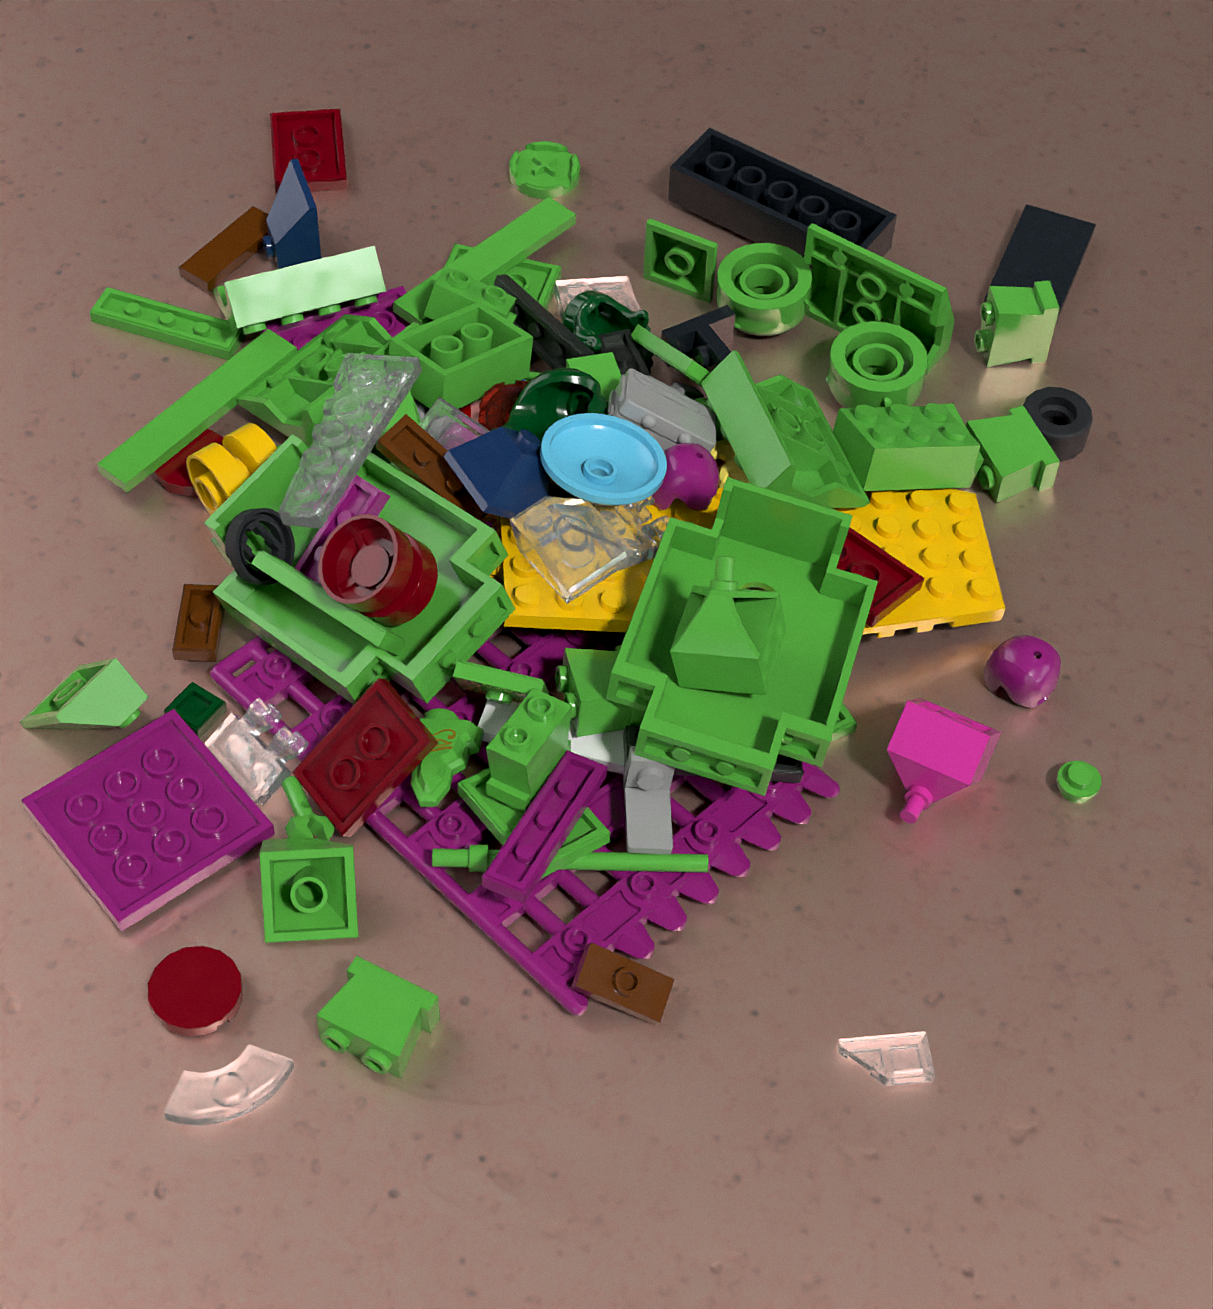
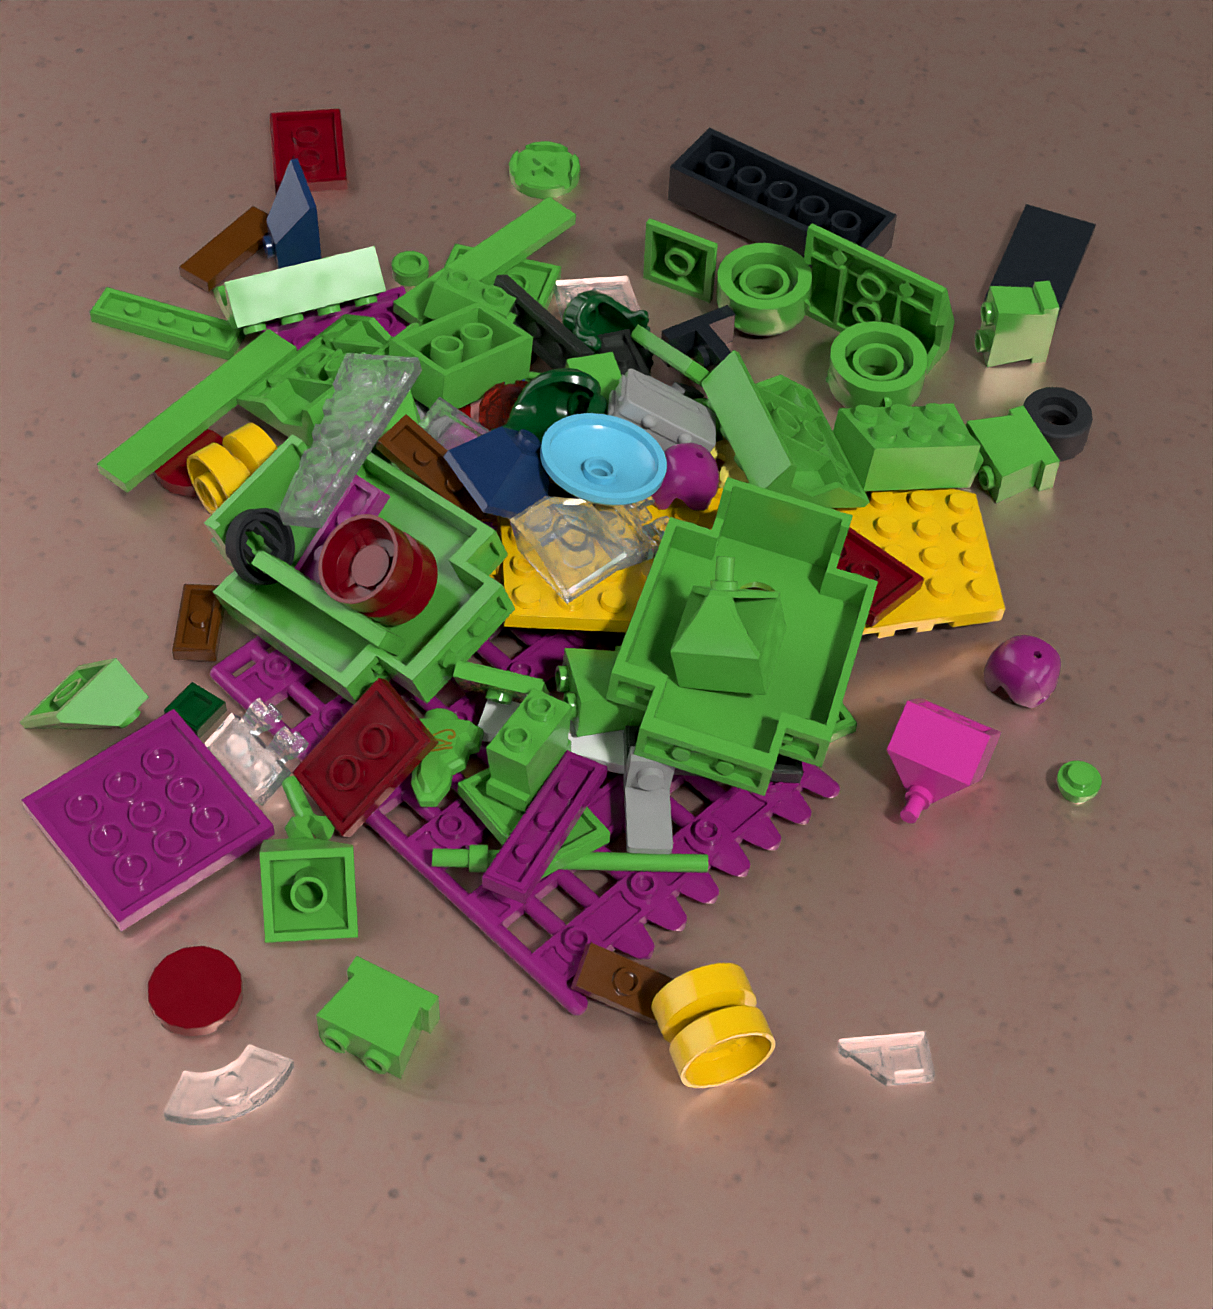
(410, 268): none -> bright green tile
(713, 1025): none -> yellow wheel

